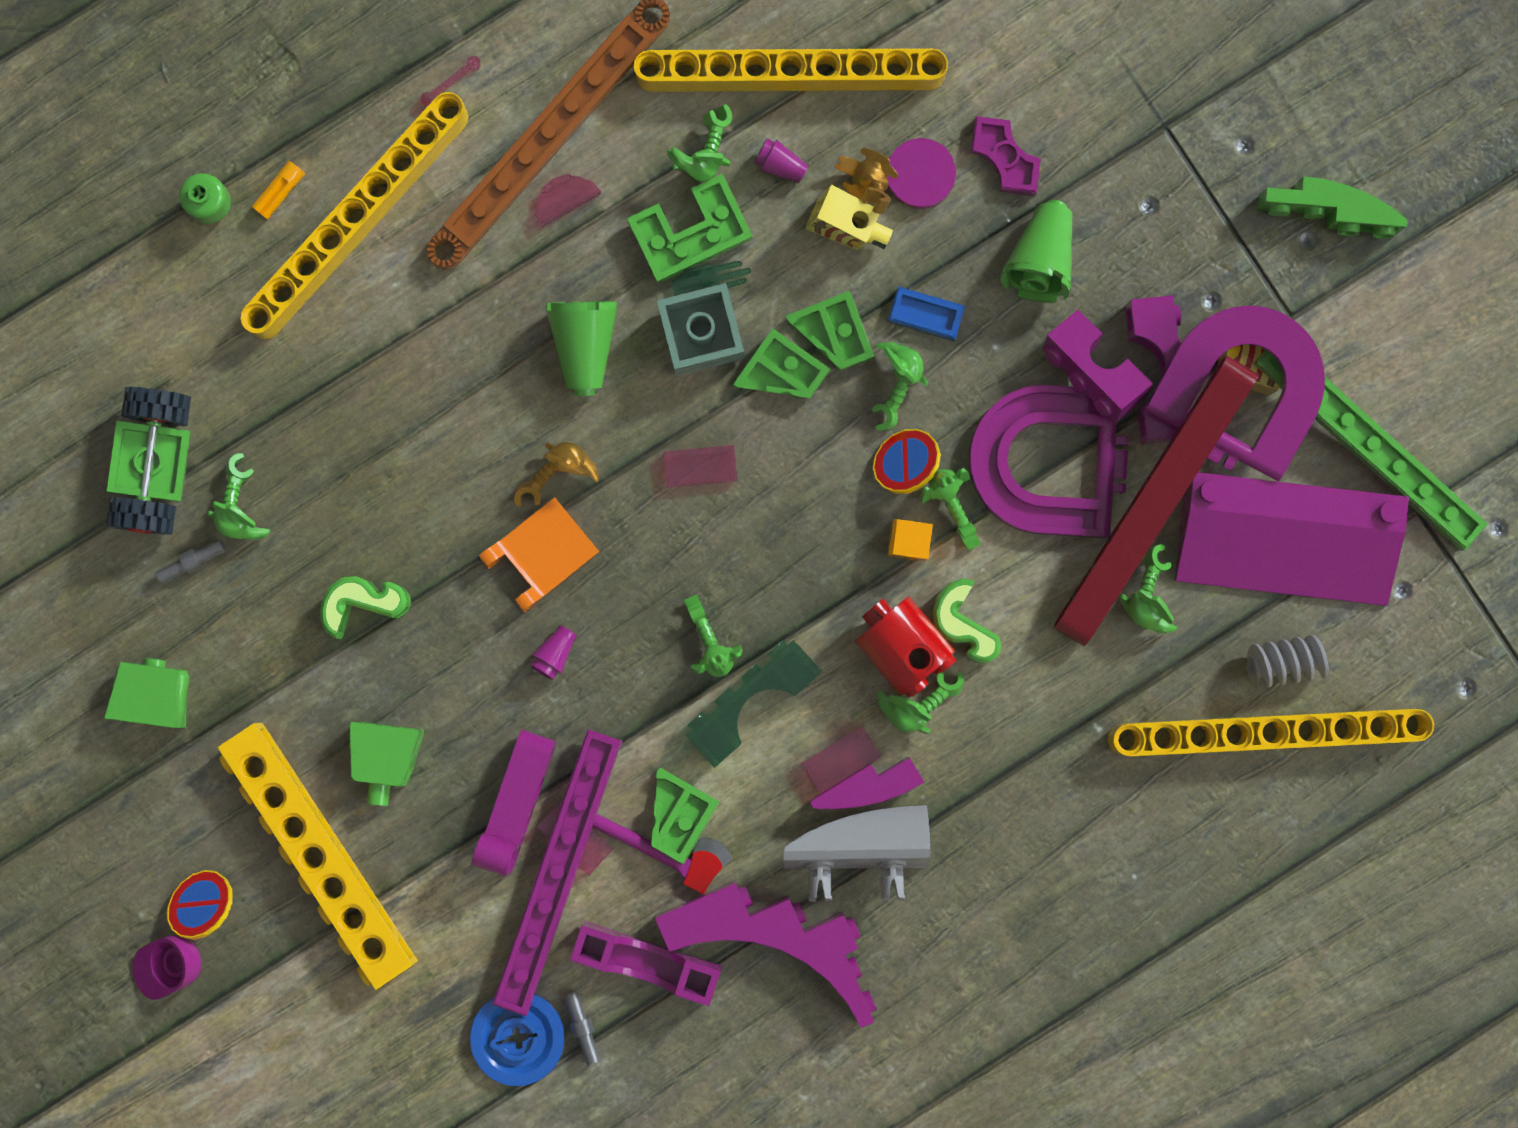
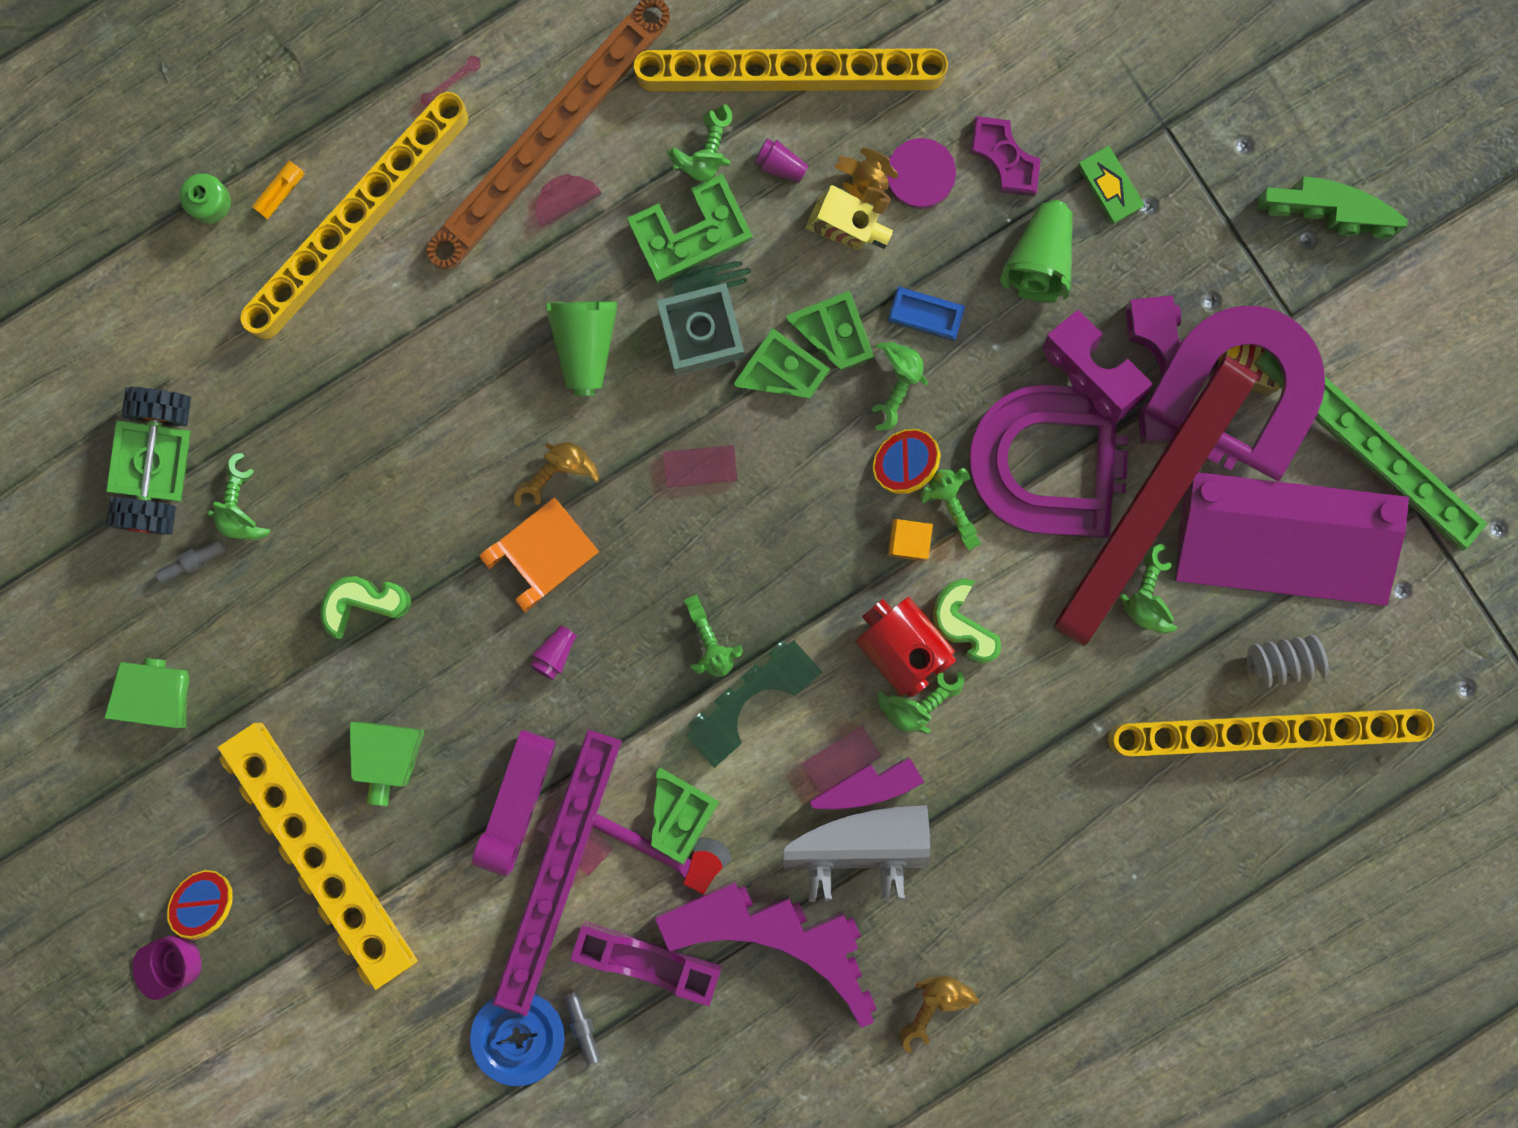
(941, 993): none -> pearl gold piece
(1110, 185): none -> bright green tile

